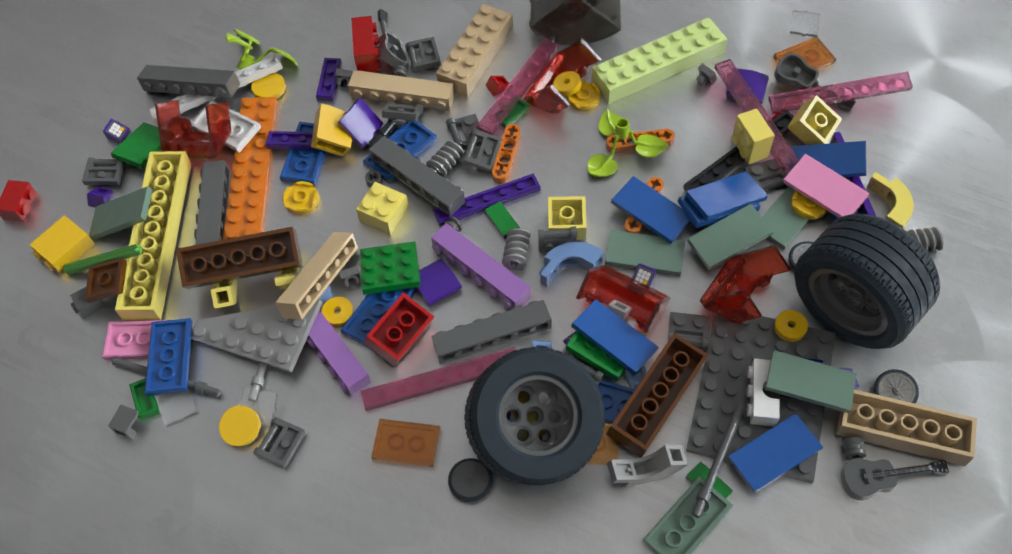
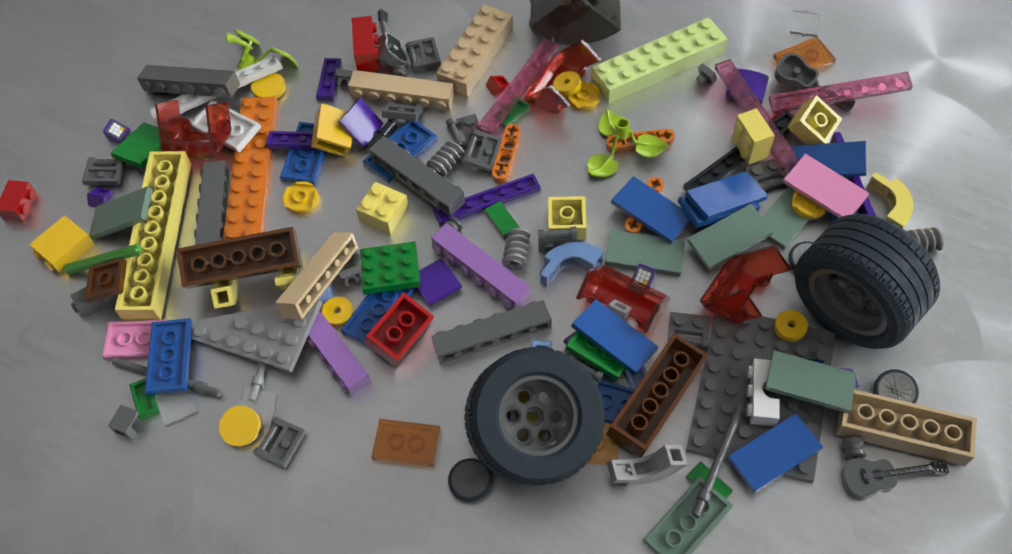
(372, 175): dark grey bush -> none
(428, 381): clear pink tile -> none

